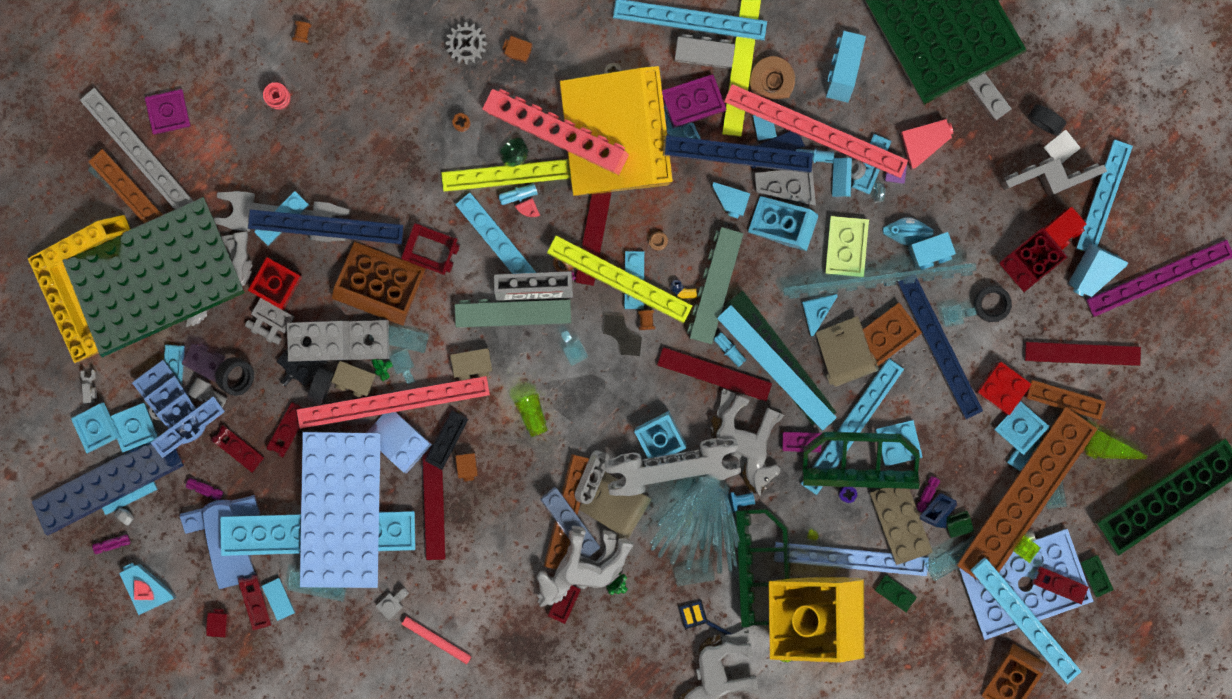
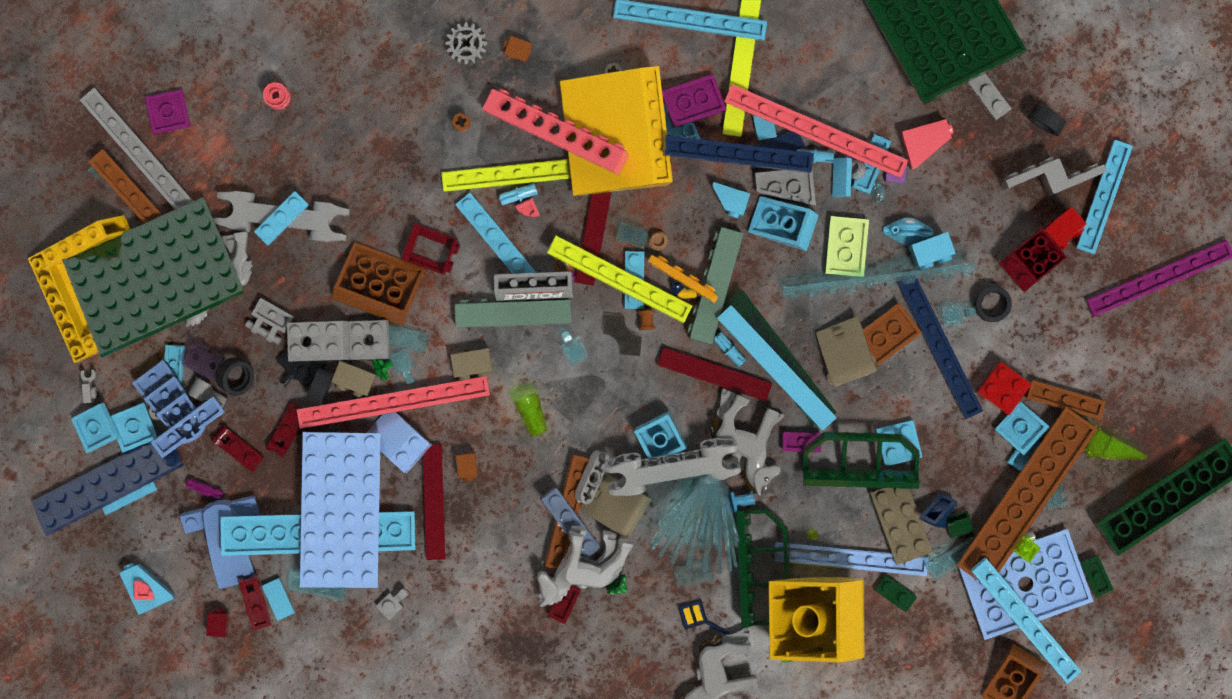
(111, 544): magenta axle -> none
(124, 516): light grey tile -> none
(275, 283): red brick -> none
(301, 32): dark orange bush -> none
(325, 226): dark blue plate -> none
(436, 640): coral piece -> none
(446, 440): black tile -> none
(514, 152): clear green hair -> none
(631, 235): none -> clear light blue bracket
(677, 274): none -> light orange plate
(704, 52): light grey brick -> none
(772, 78): medium nougat hat -> none
(816, 311): medium azure tile -> none
(846, 66): medium azure wedge -> none
(852, 497): dark purple bush -> none
(859, 416): medium azure tile -> none
(927, 494): magenta axle -> none
(1061, 585): dark red plate -> none
(1062, 146): white sticker -> none
(1082, 354): dark red tile -> none
(1095, 270): medium azure slope -> none

